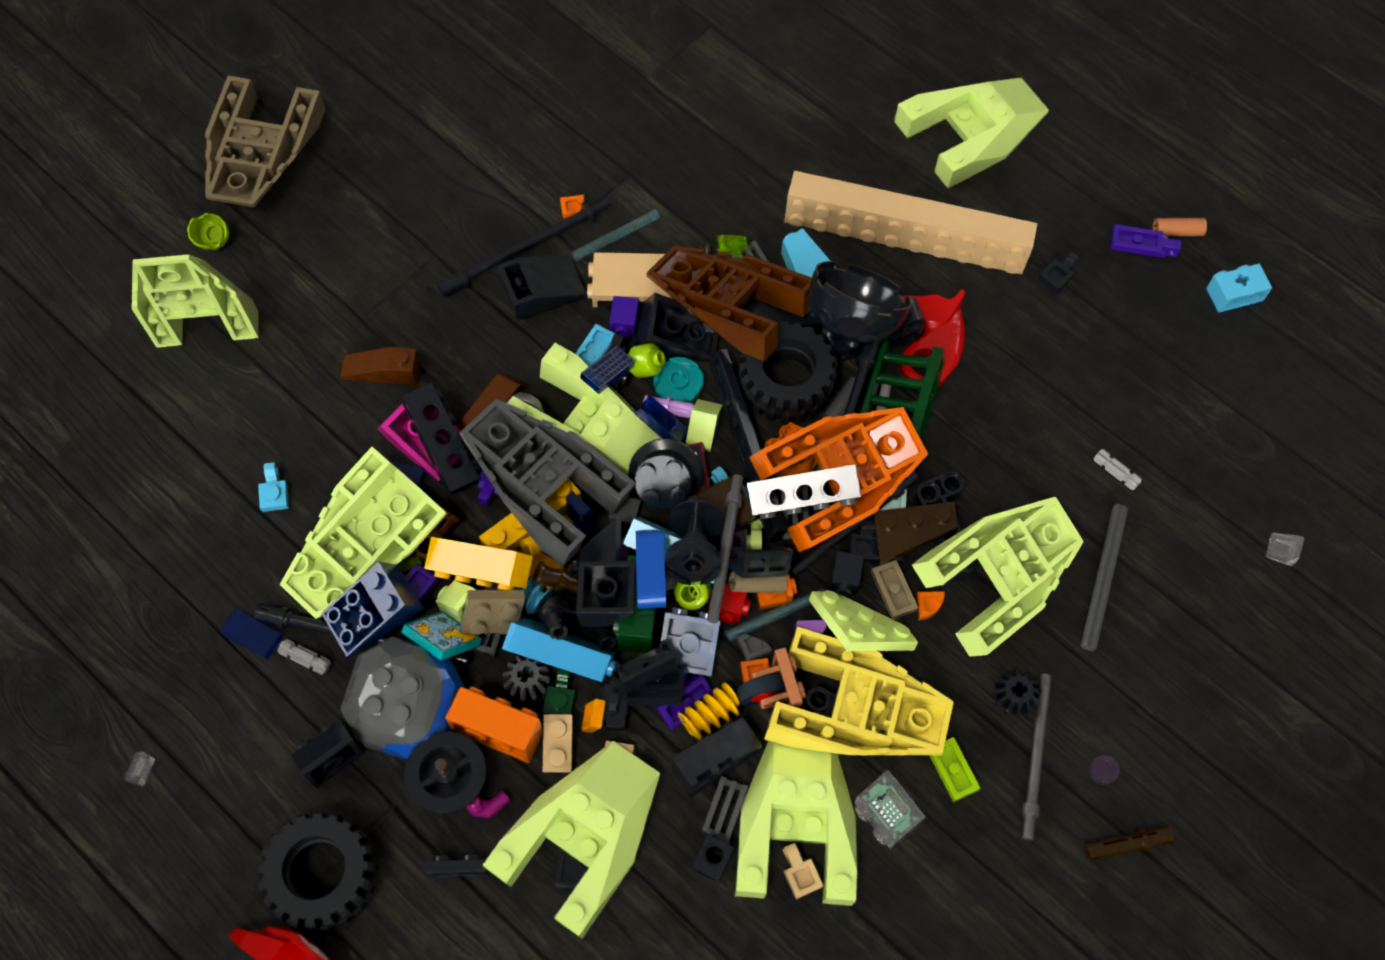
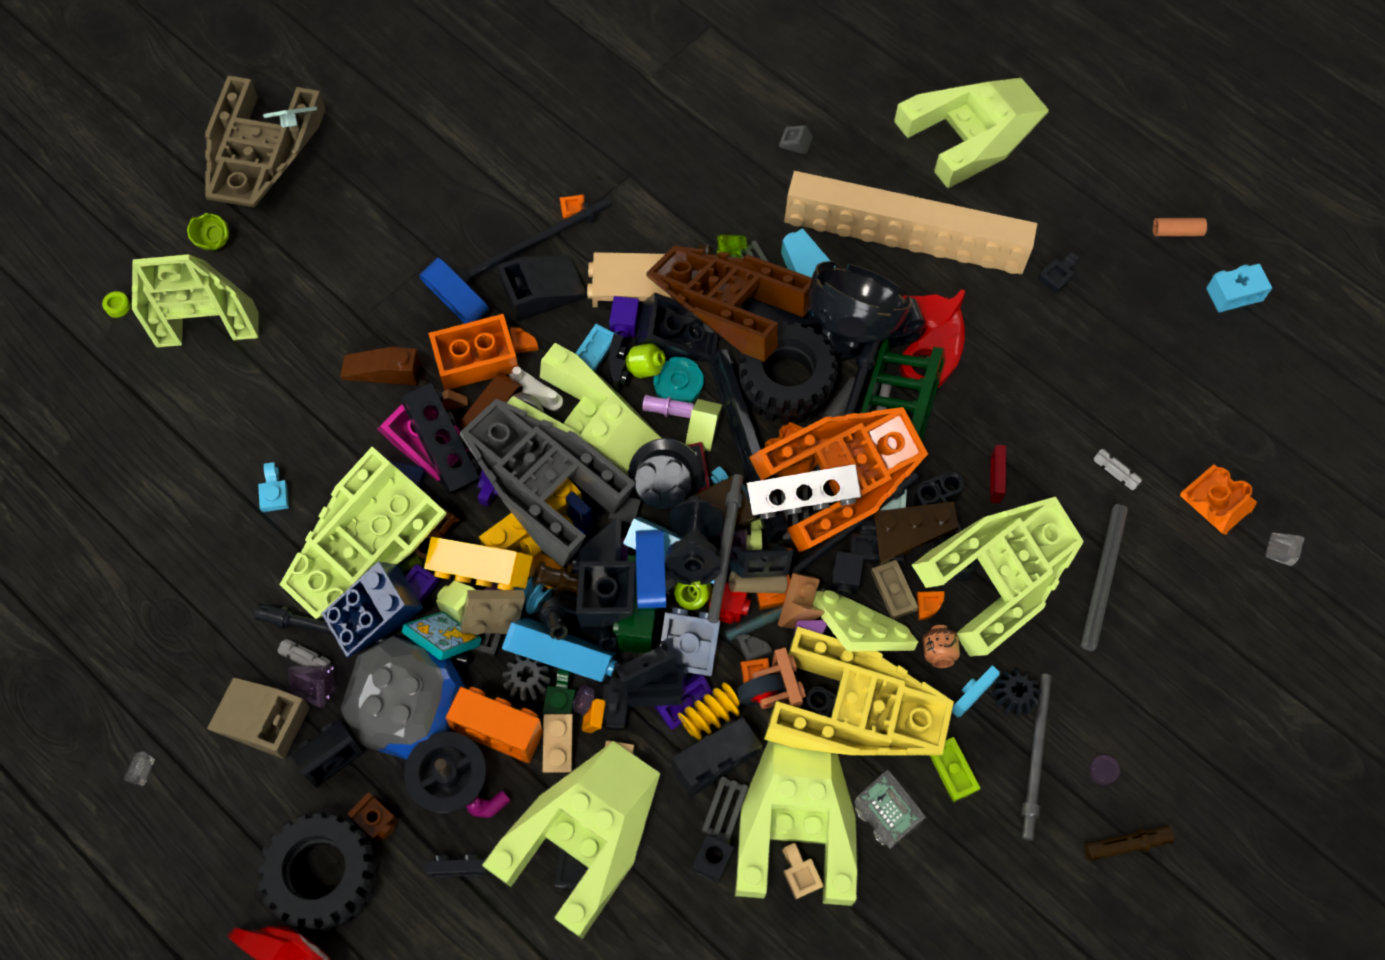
(116, 304): none -> lime tile
(251, 634): clear blue tile -> none
(259, 717): none -> dark tan slope
(288, 117): none -> light aqua piece
(312, 683): none -> clear purple slope
(365, 809): none -> reddish brown brick
(453, 292): none -> blue beam
(454, 400): none -> medium nougat tile
(473, 351): none -> orange brick
(523, 341): none -> orange tile
(547, 396): none -> white piece
(583, 700): none -> clear purple tile
(607, 369): clear blue tile -> none
(615, 235): clear light blue bar -> none
(661, 420): clear blue tile -> none
(796, 139): none -> dark grey slope
(800, 601): none -> medium nougat slope
(941, 646): none -> nougat head
(974, 690): none -> medium azure plate
(998, 474): none -> dark red tile
(1143, 242): dark purple hinge -> none
(1220, 498): none -> orange slope

